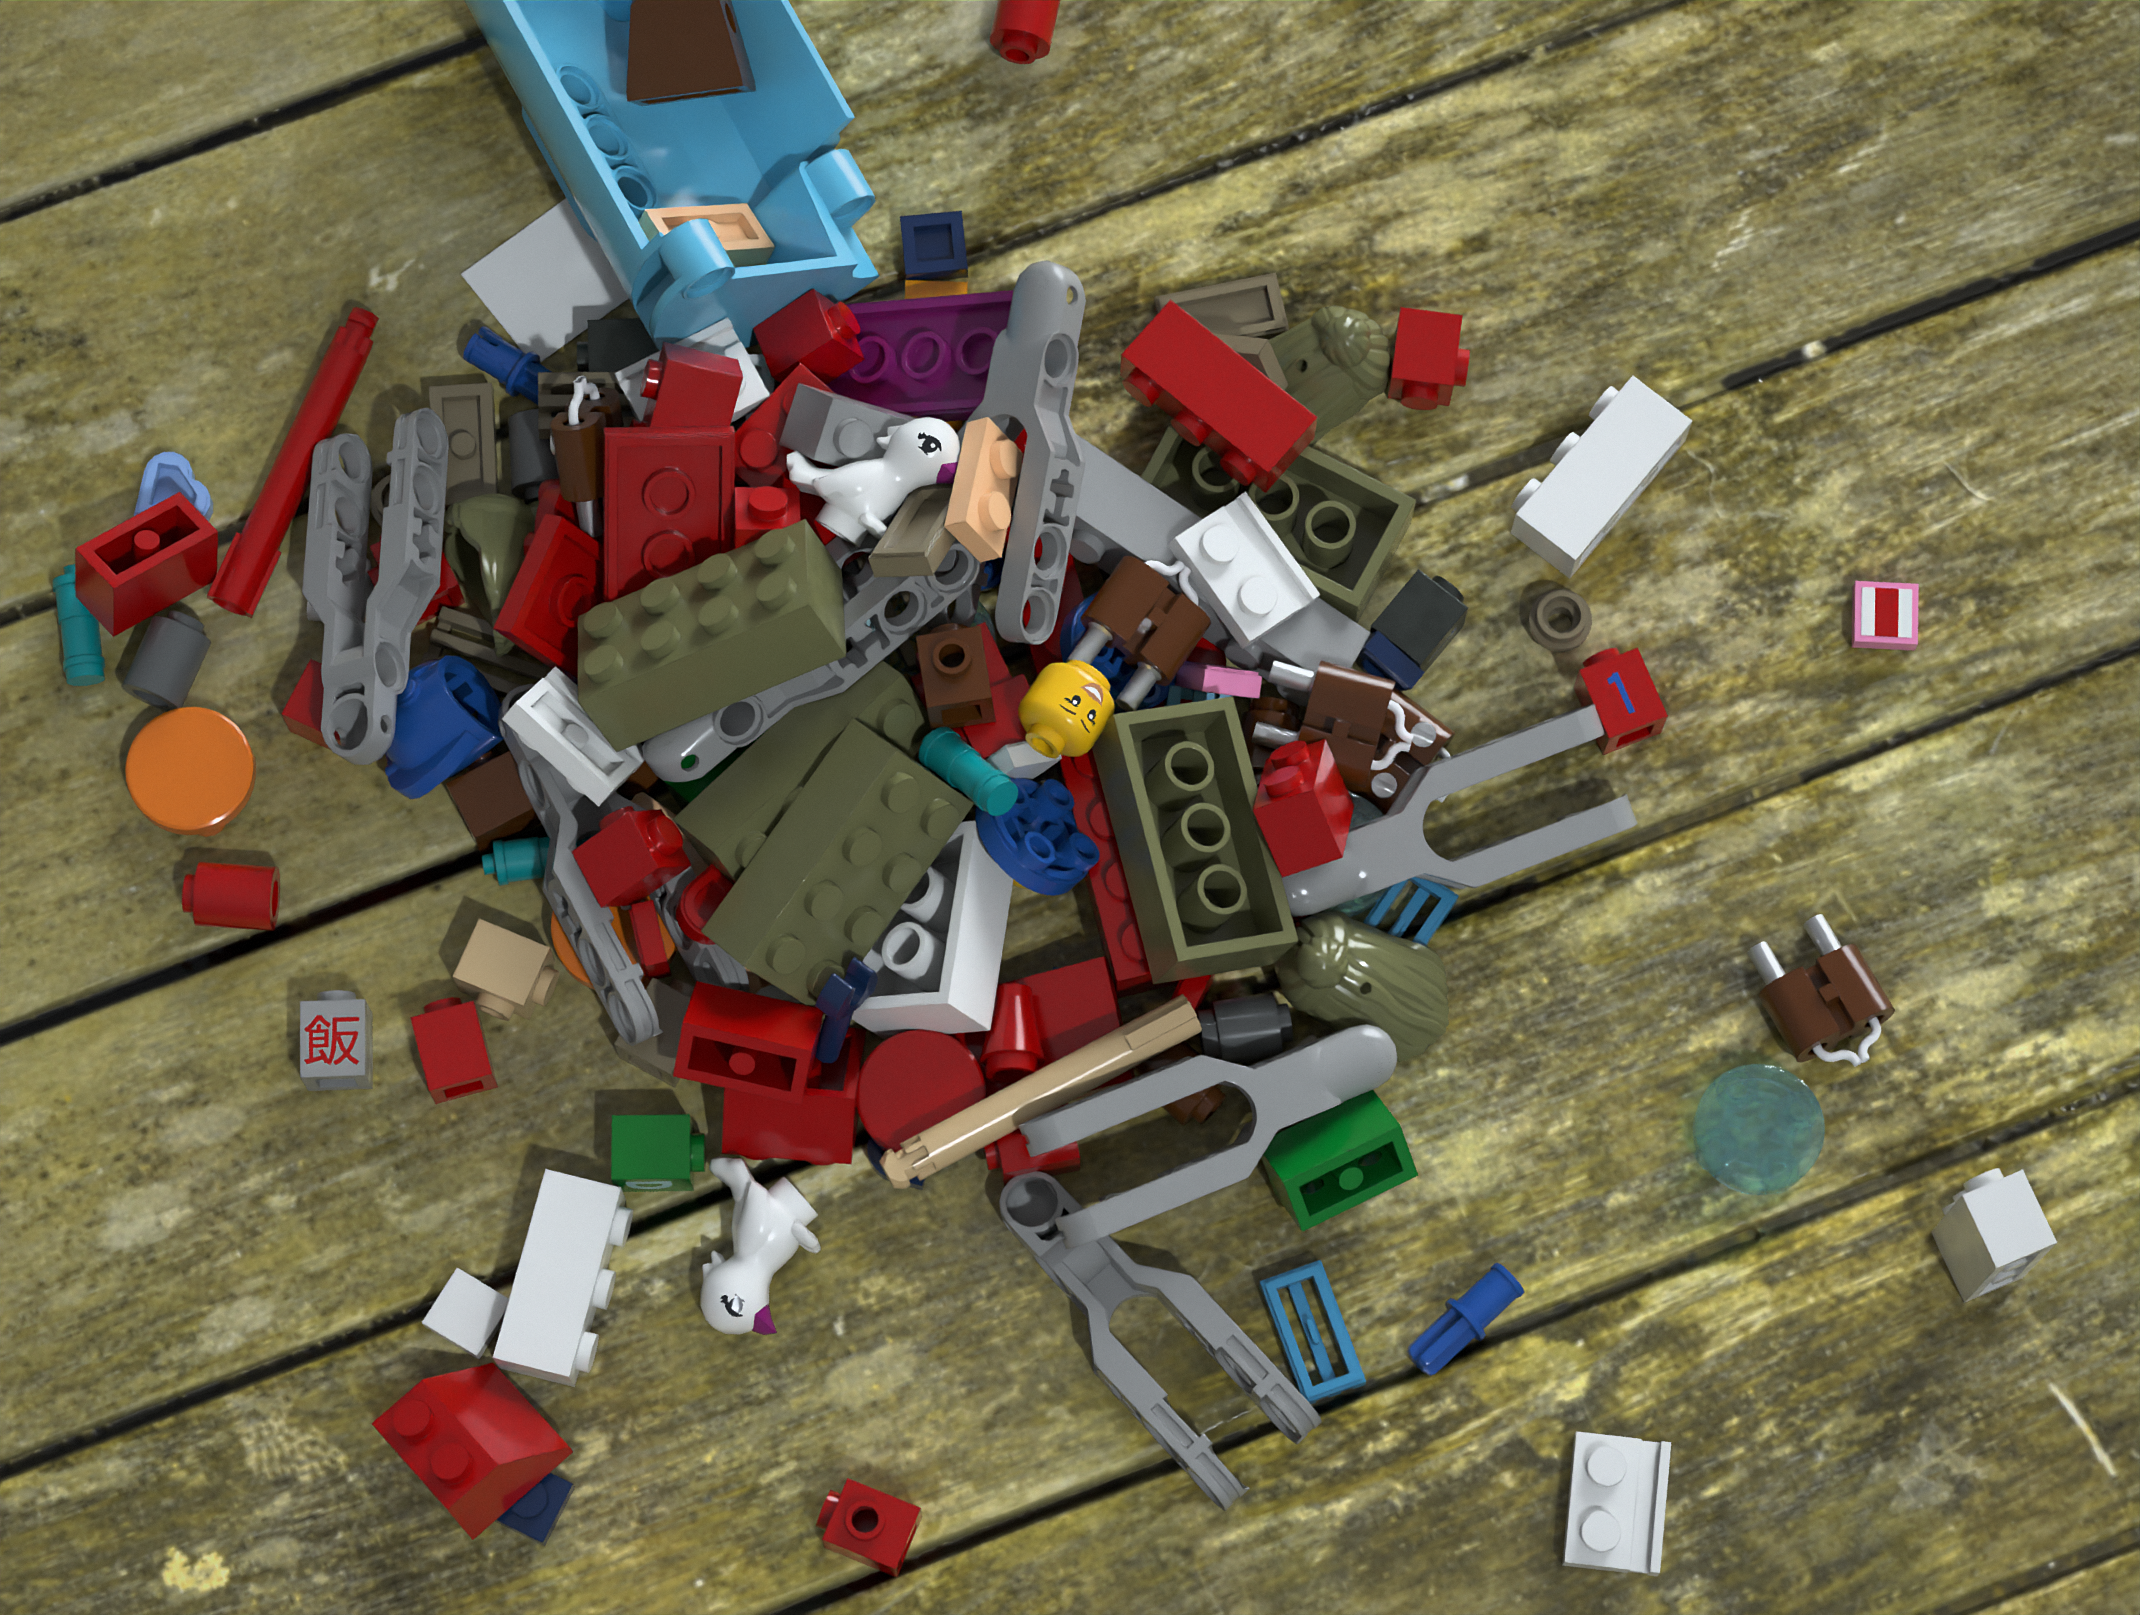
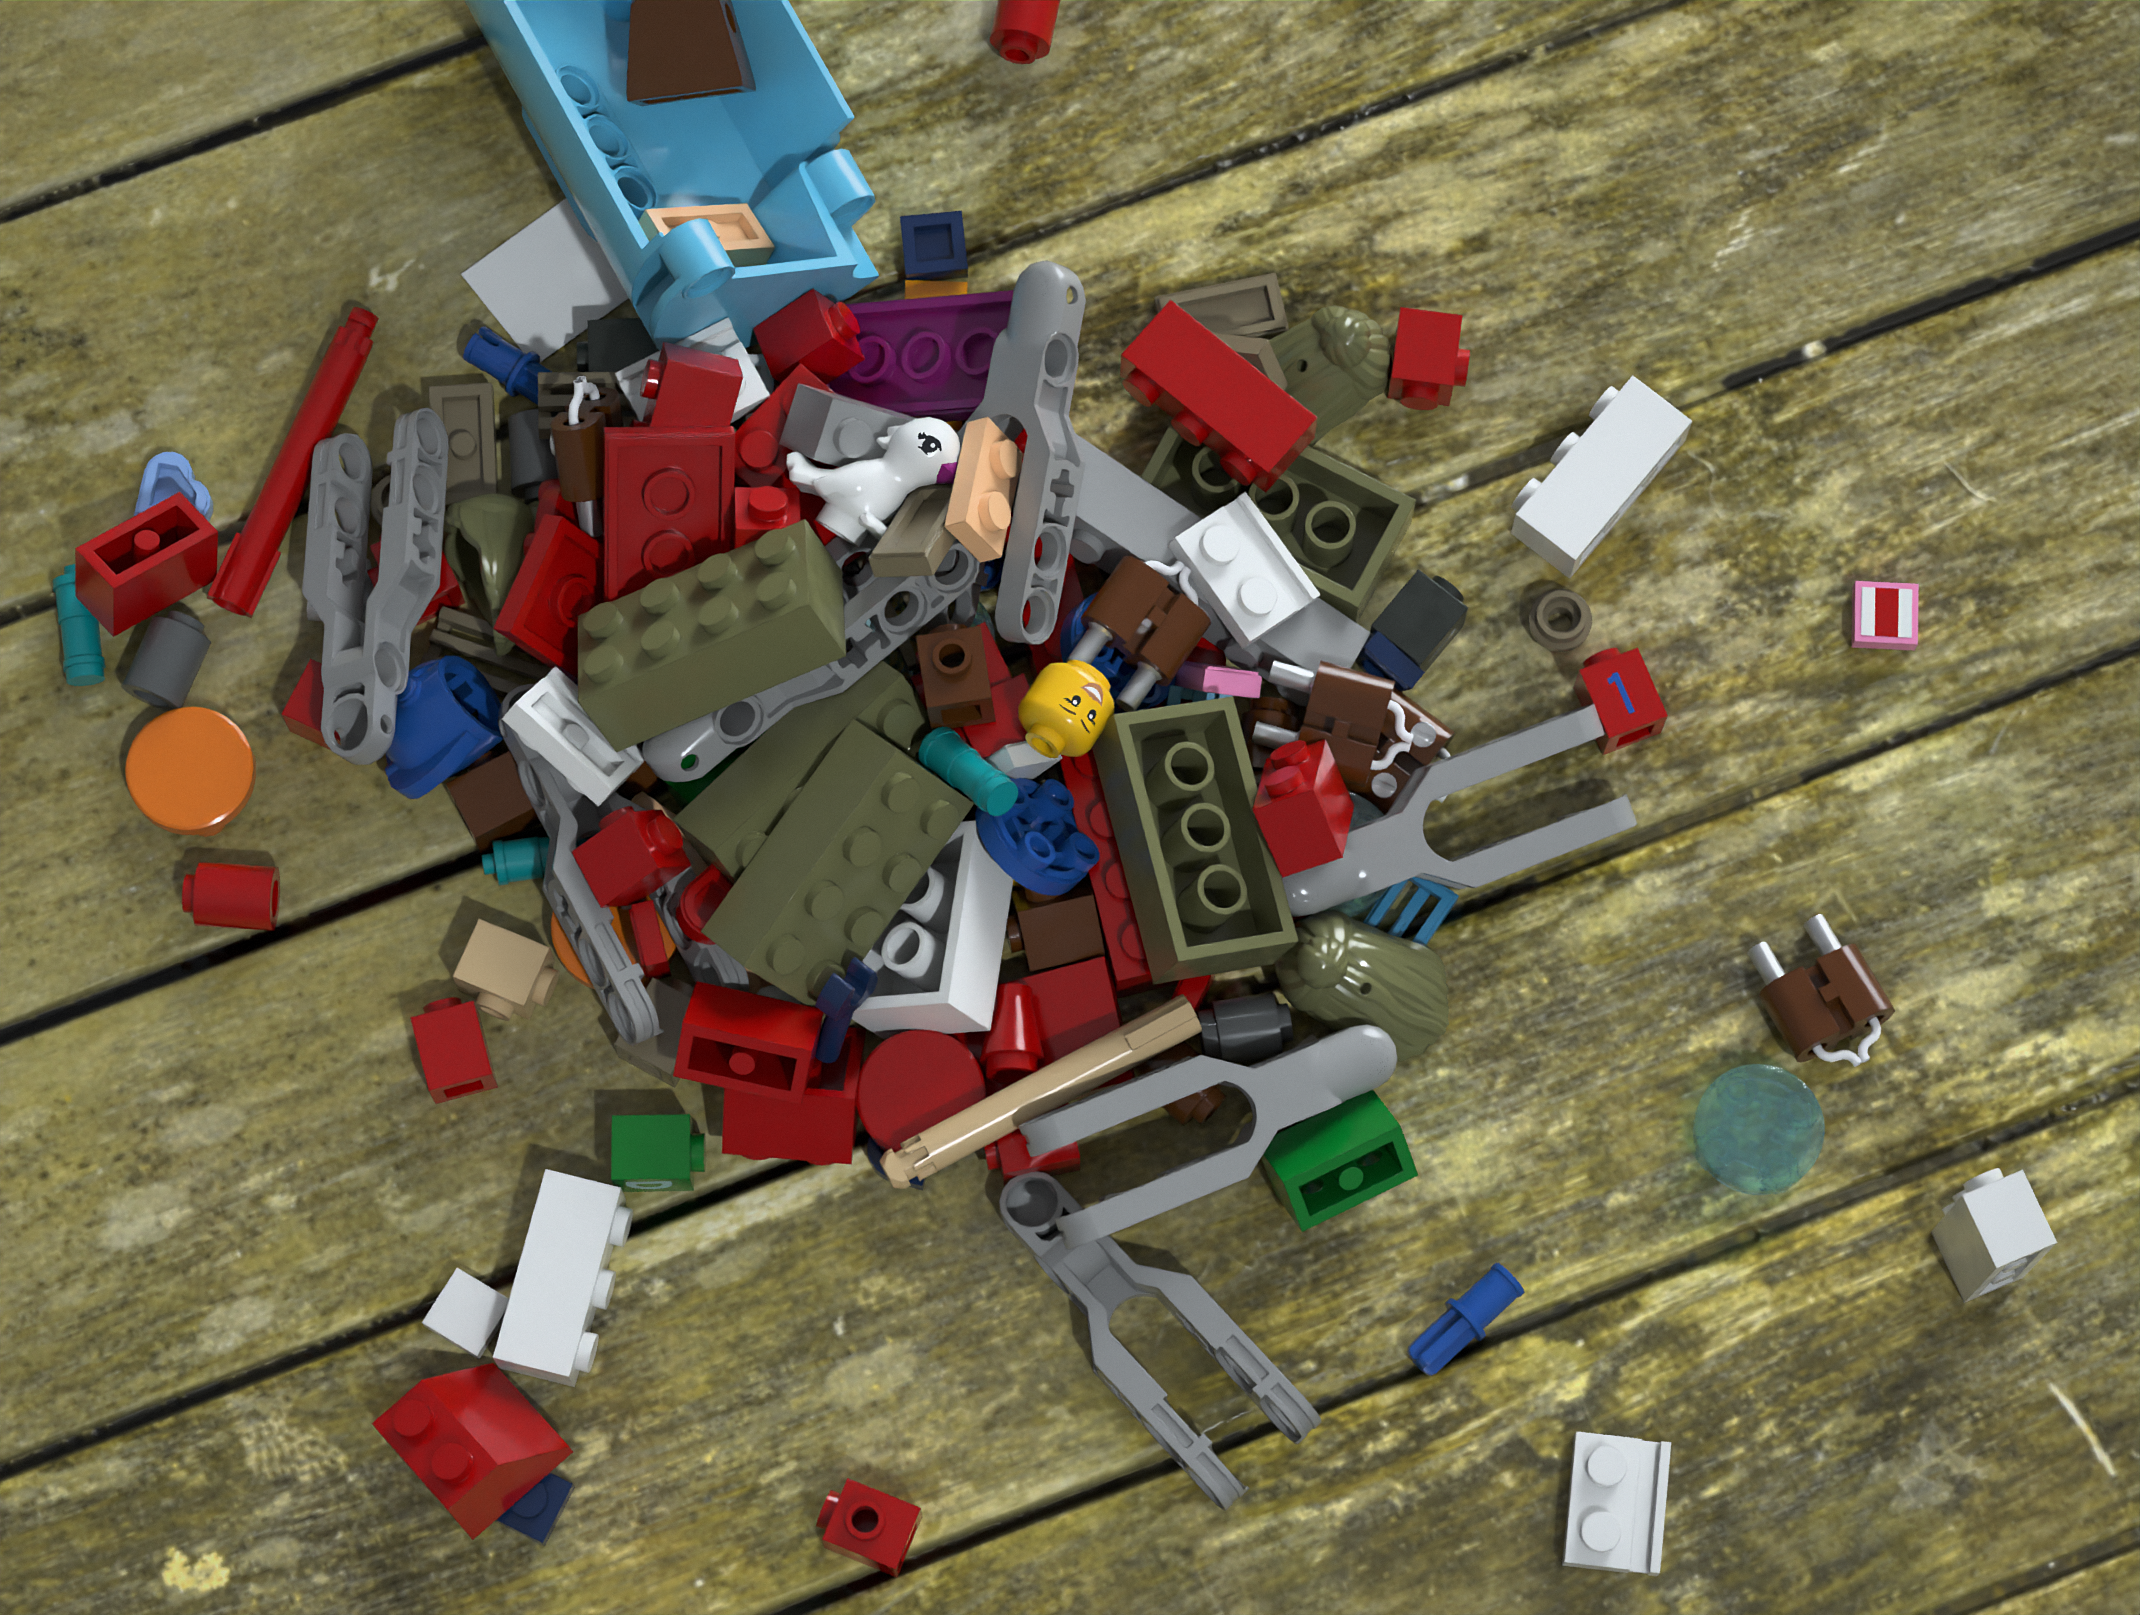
(336, 1042): light grey brick -> none
(765, 1236): white animal -> none
(1054, 927): none -> reddish brown brick
(1292, 1280): dark azure tile -> none

